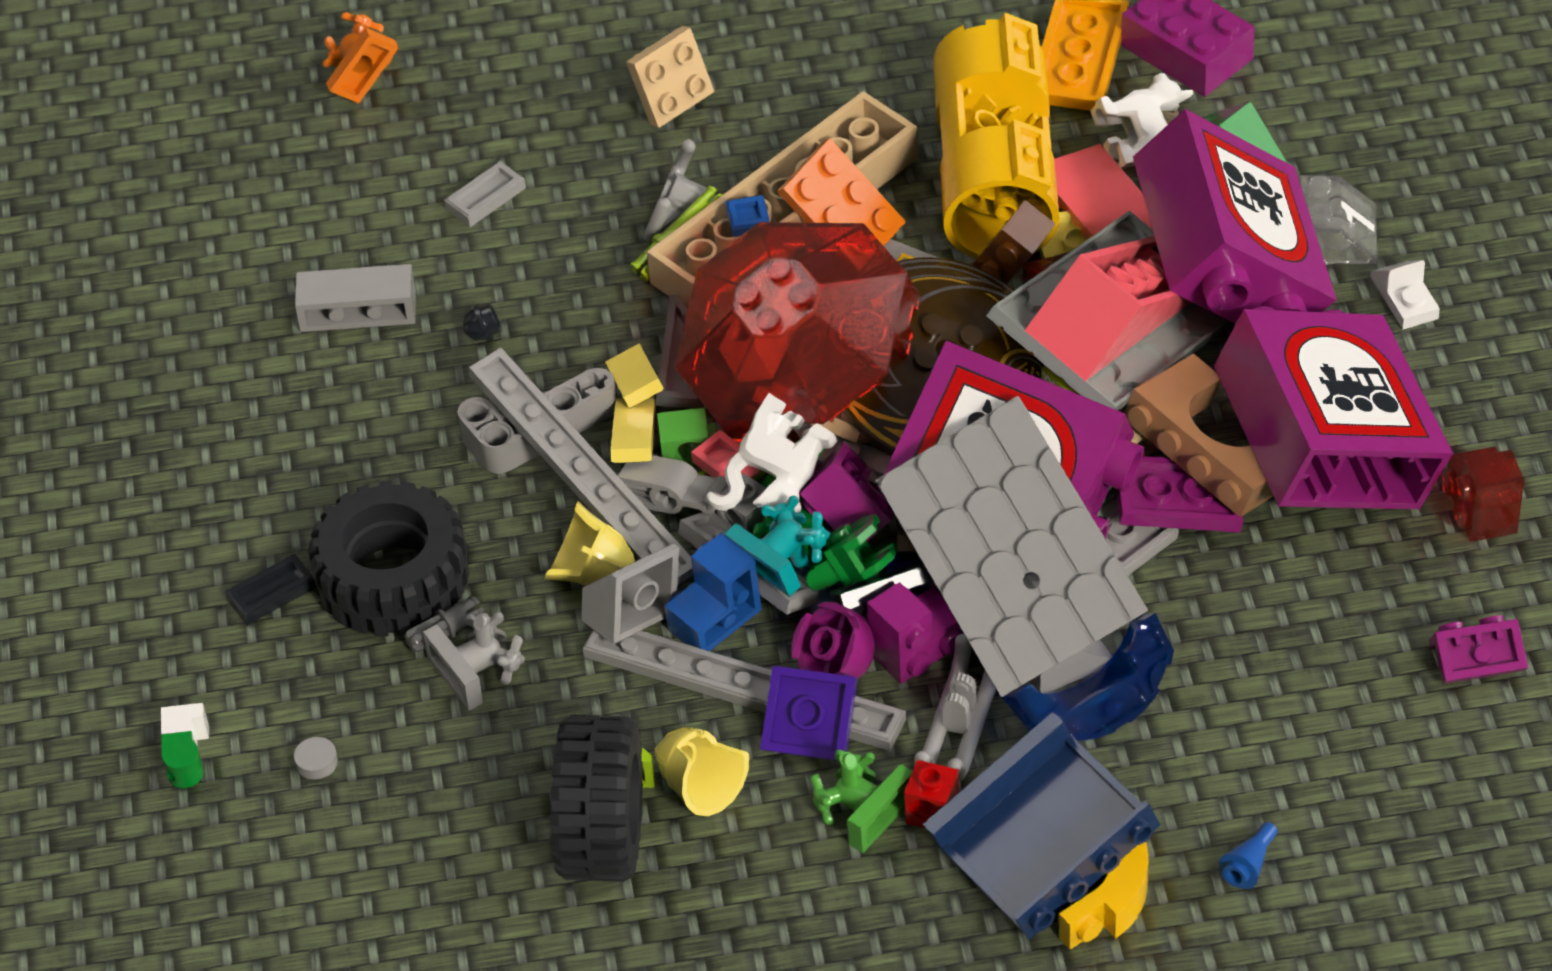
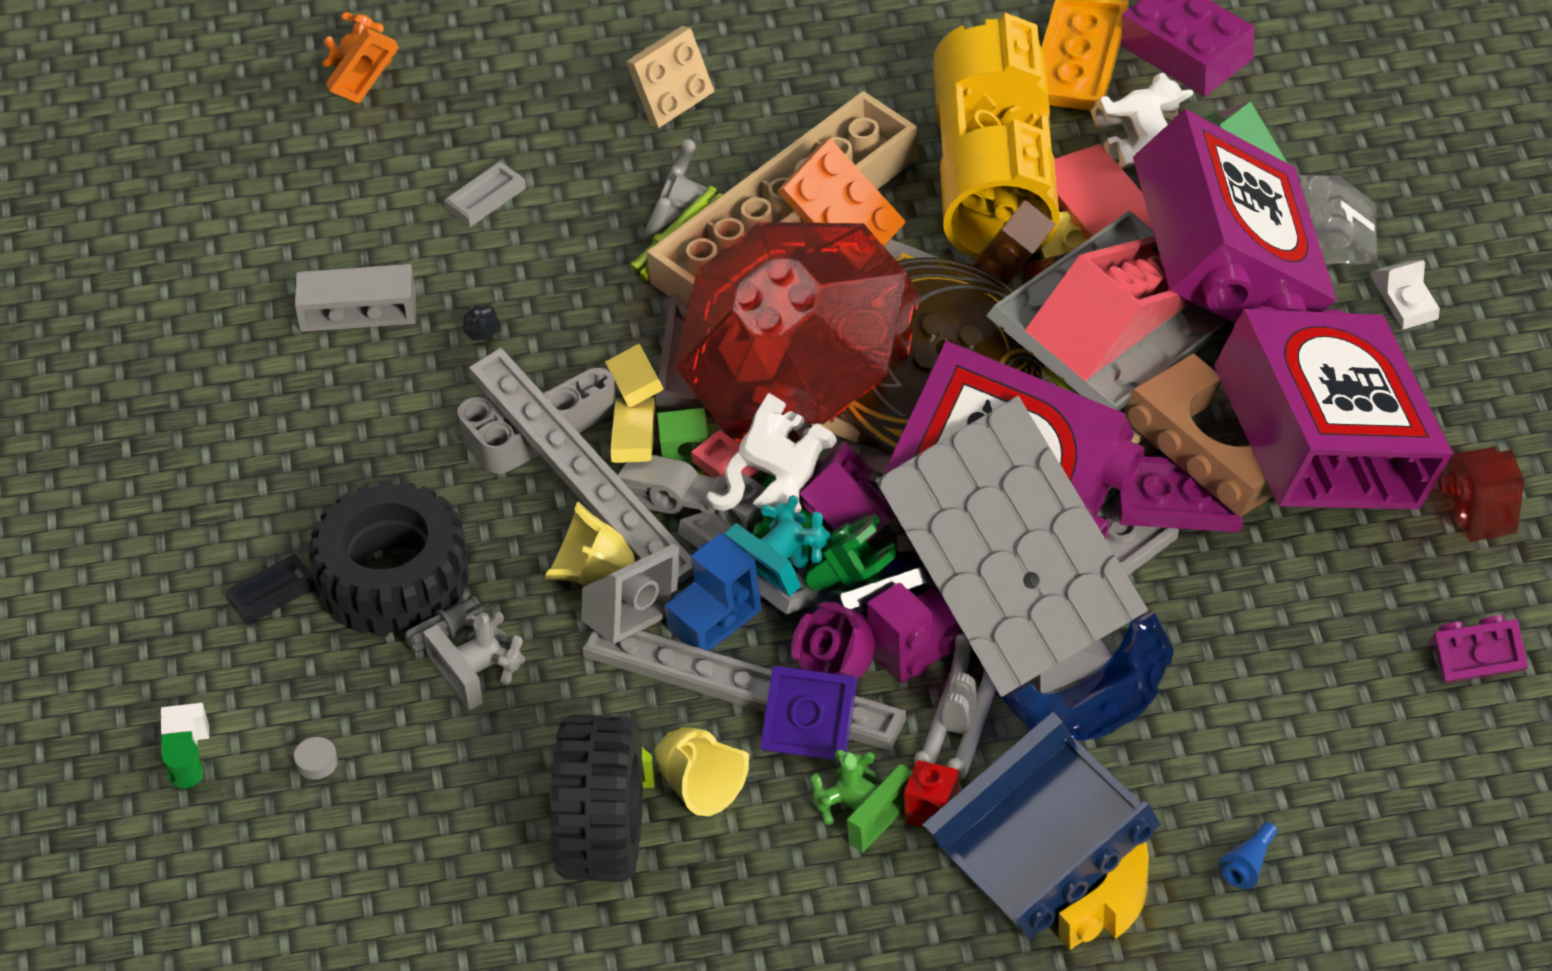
(745, 213): blue tile -> none

